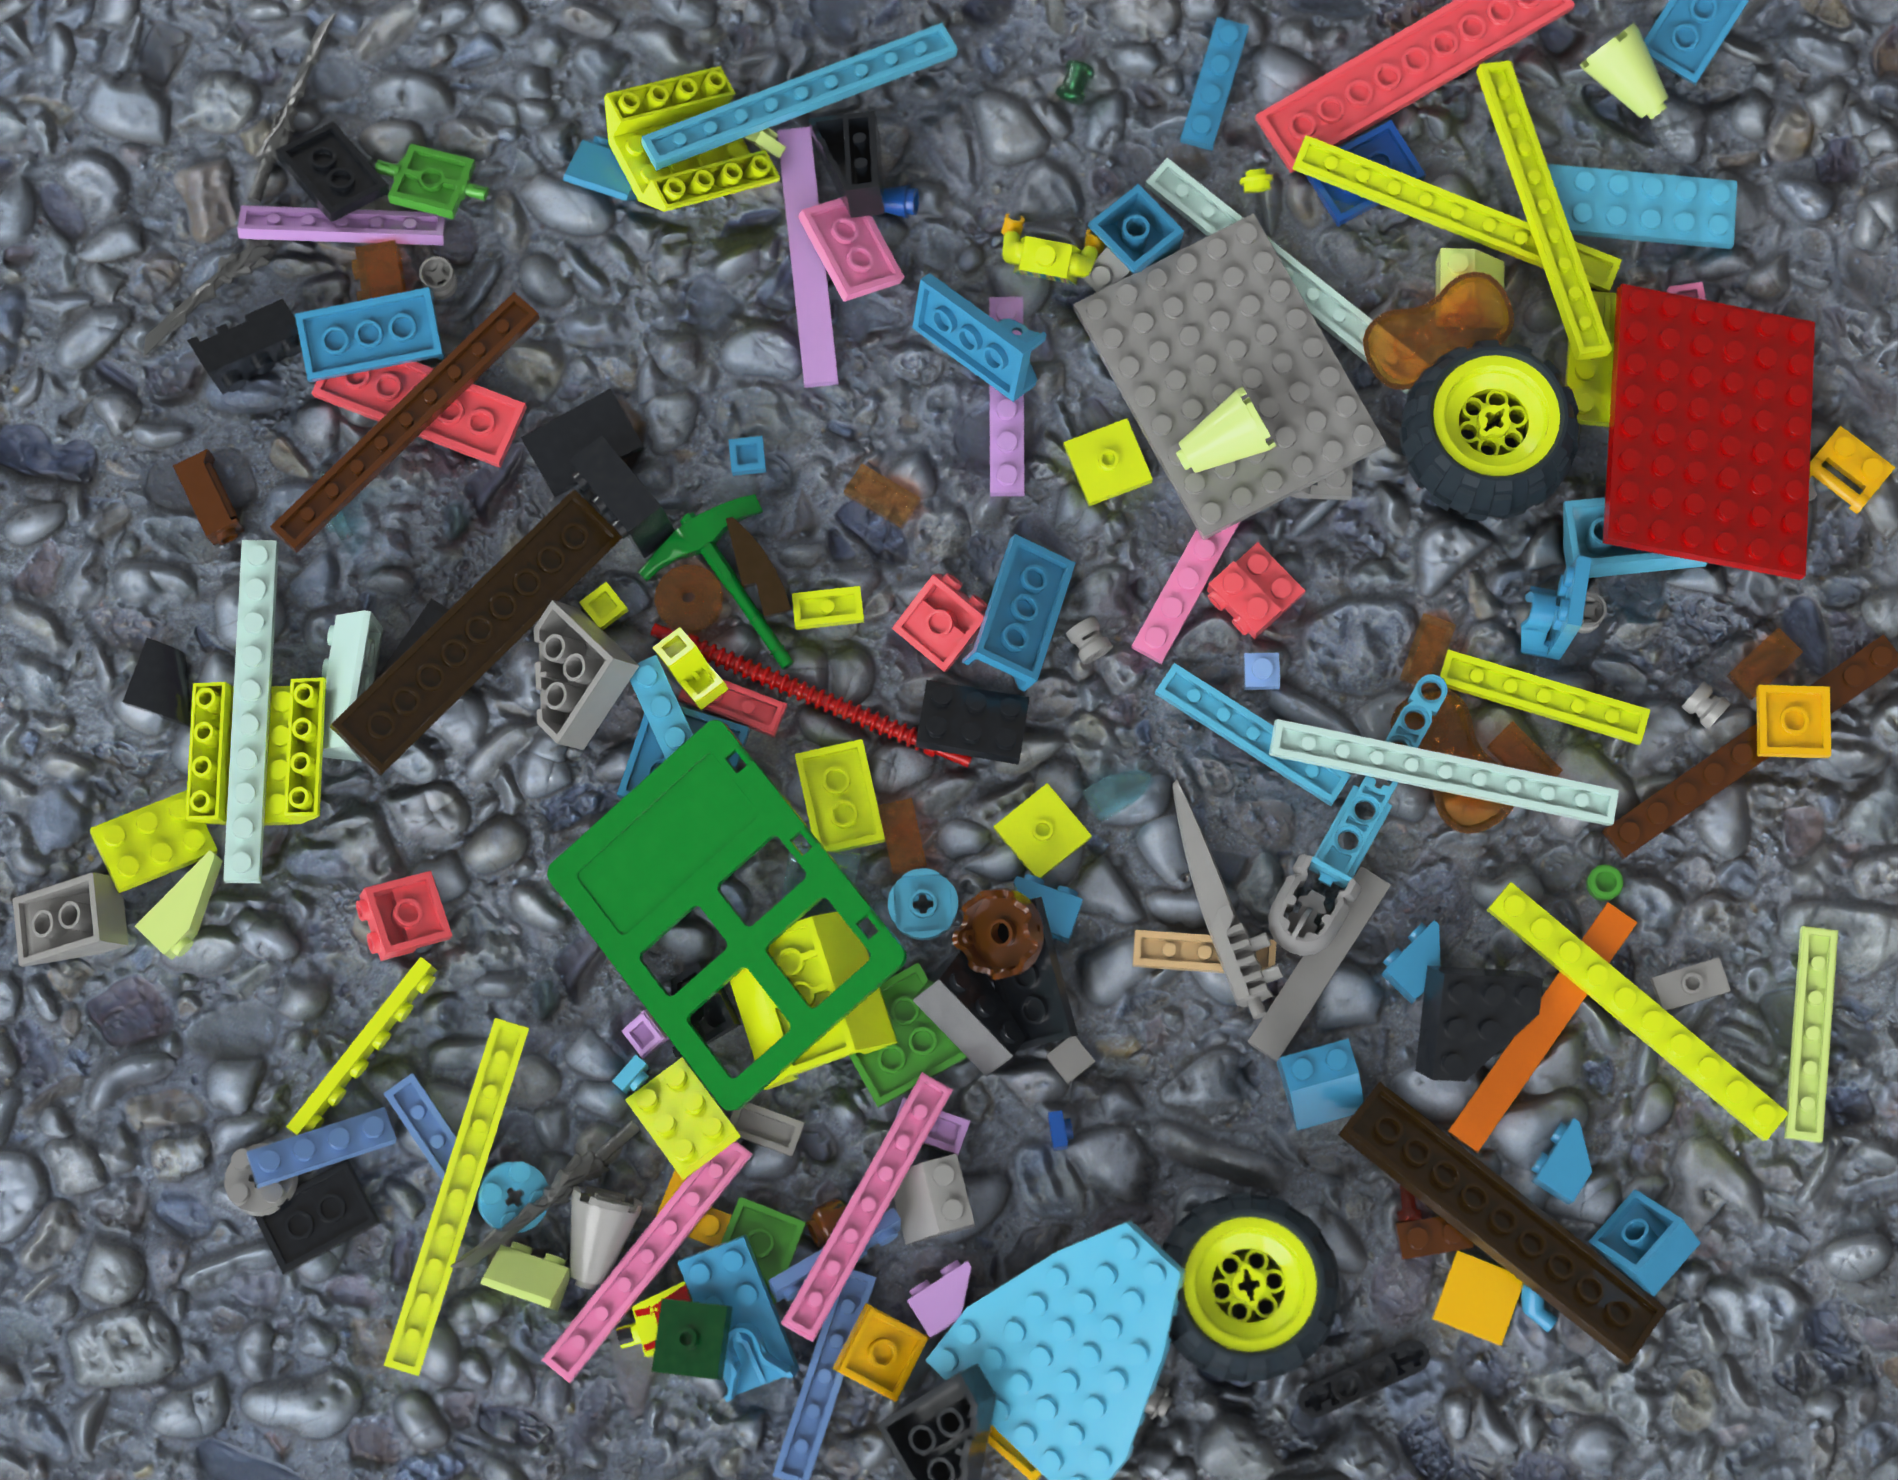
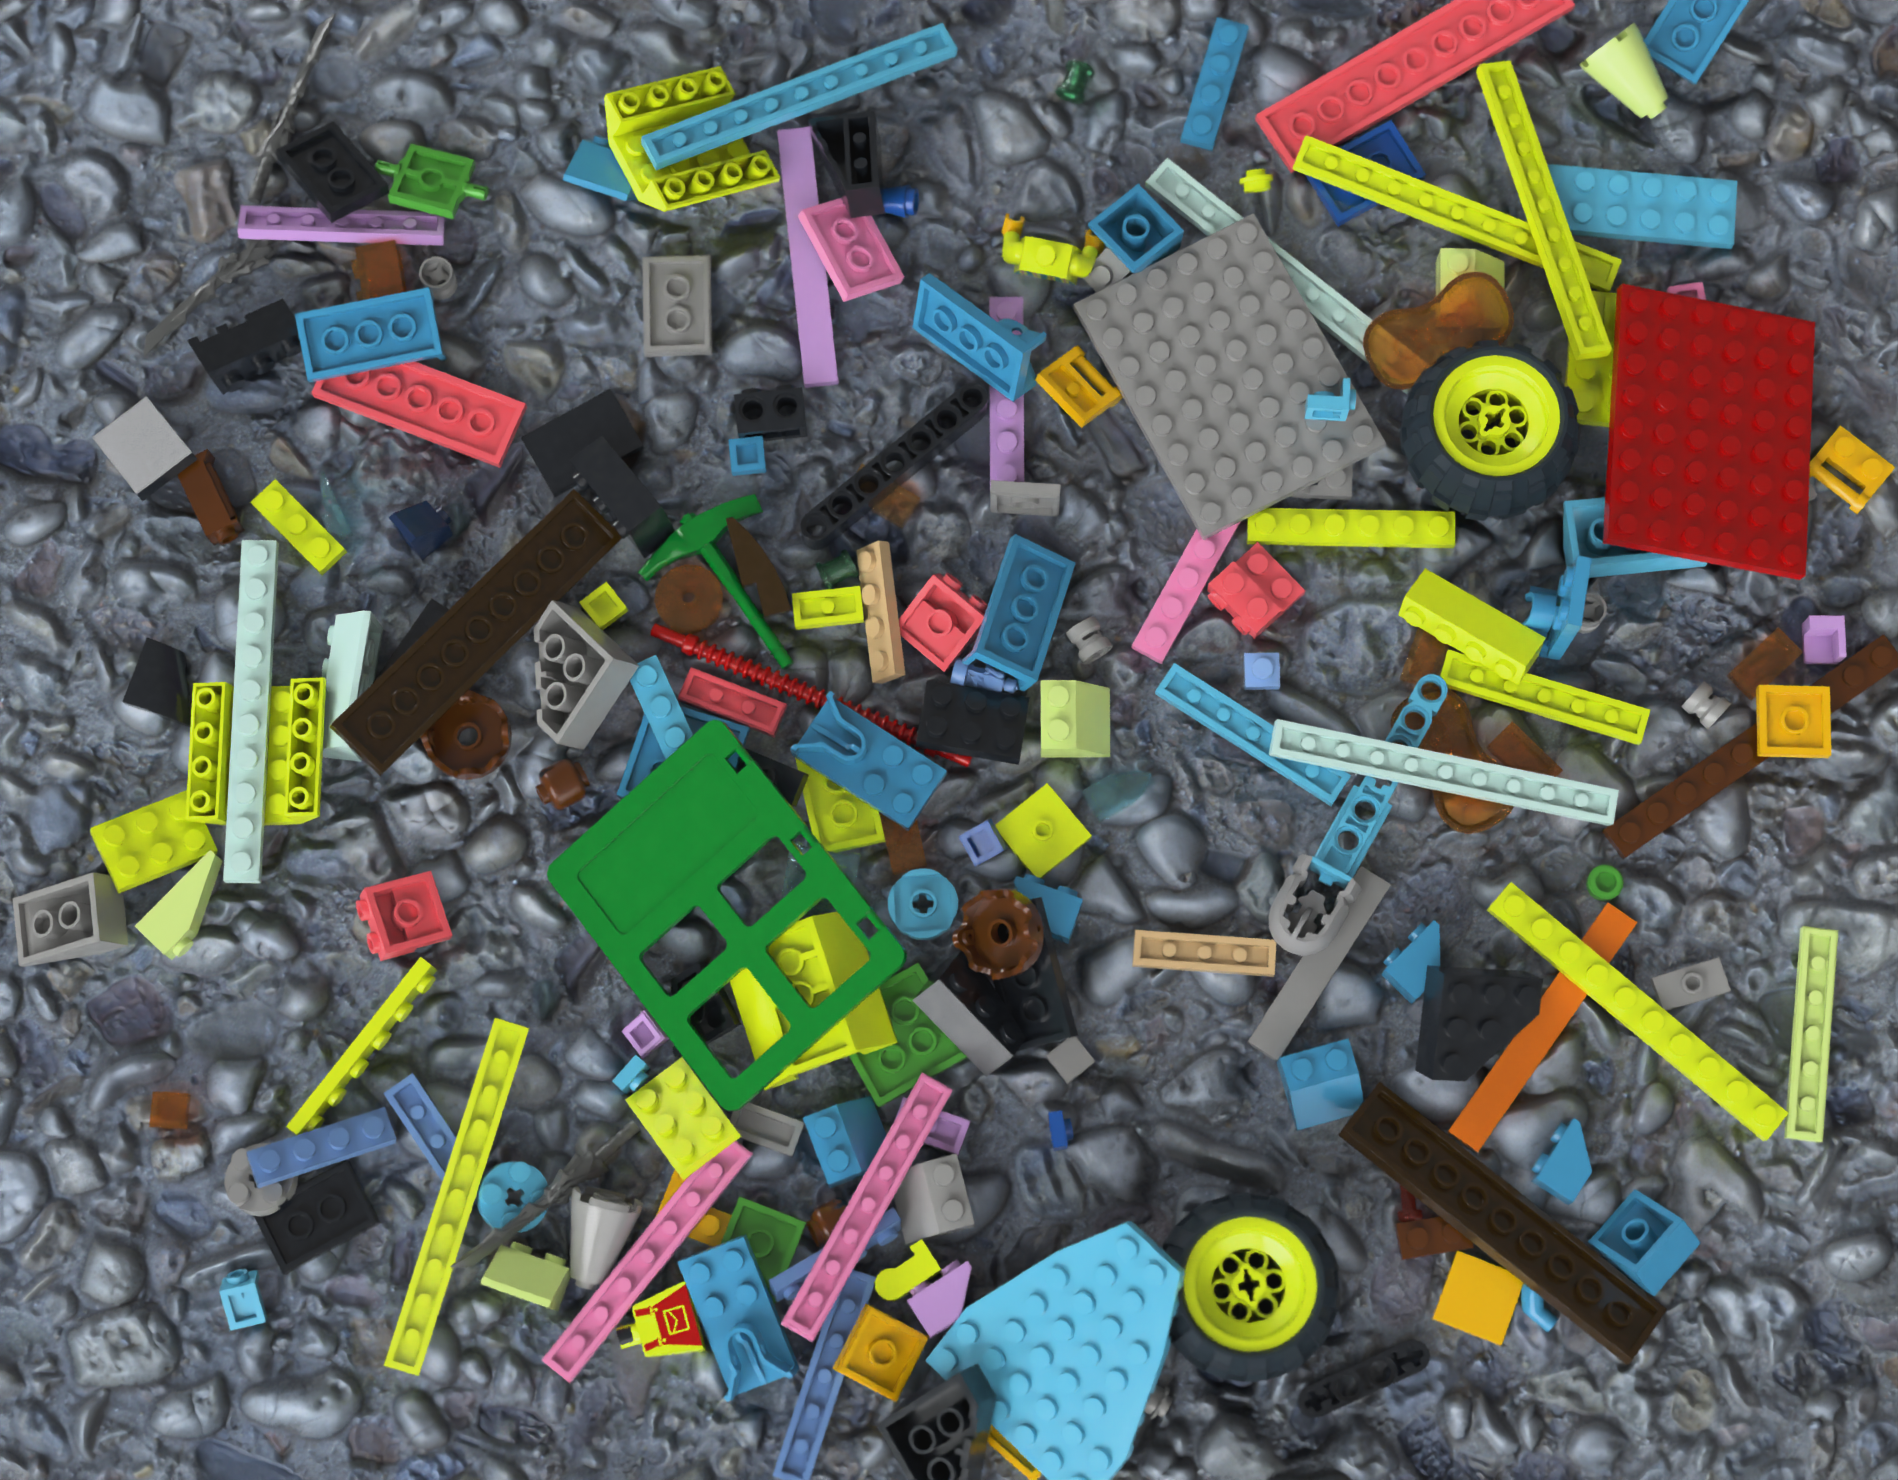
(144, 448): none -> tile
(169, 1110): none -> clear orange tile
(242, 1299): none -> medium azure bracket
(298, 527): none -> neon yellow plate
(404, 422): reddish brown plate -> none
(422, 527): none -> dark blue slope
(481, 757): none -> reddish brown plate
(562, 784): none -> reddish brown head
(677, 305): none -> light grey tile
(690, 668): neon yellow slope -> none
(692, 1339): dark green plate -> none
(767, 141): yellowish green plate -> none
(771, 423): none -> black brick
(785, 778): none -> black plate
(837, 569): none -> clear green bush
(846, 1138): none -> dark azure slope
(869, 762): none -> dark azure plate
(880, 612): none -> tan plate
(896, 1283): none -> neon yellow leg
(901, 451): none -> black beam
(981, 678): none -> medium blue piece
(983, 842): none -> plate
(1024, 498): none -> light grey plate
(1073, 391): none -> yellow plate
(1074, 719): none -> yellowish green slope
(1108, 462): neon yellow plate -> none
(1225, 435): yellowish green cone -> none
(1228, 935): light grey piece -> none
(1327, 406): none -> medium azure bracket
(1352, 528): none -> neon yellow plate
(1471, 626): none -> neon yellow brick
(1824, 640): none -> lavender panel

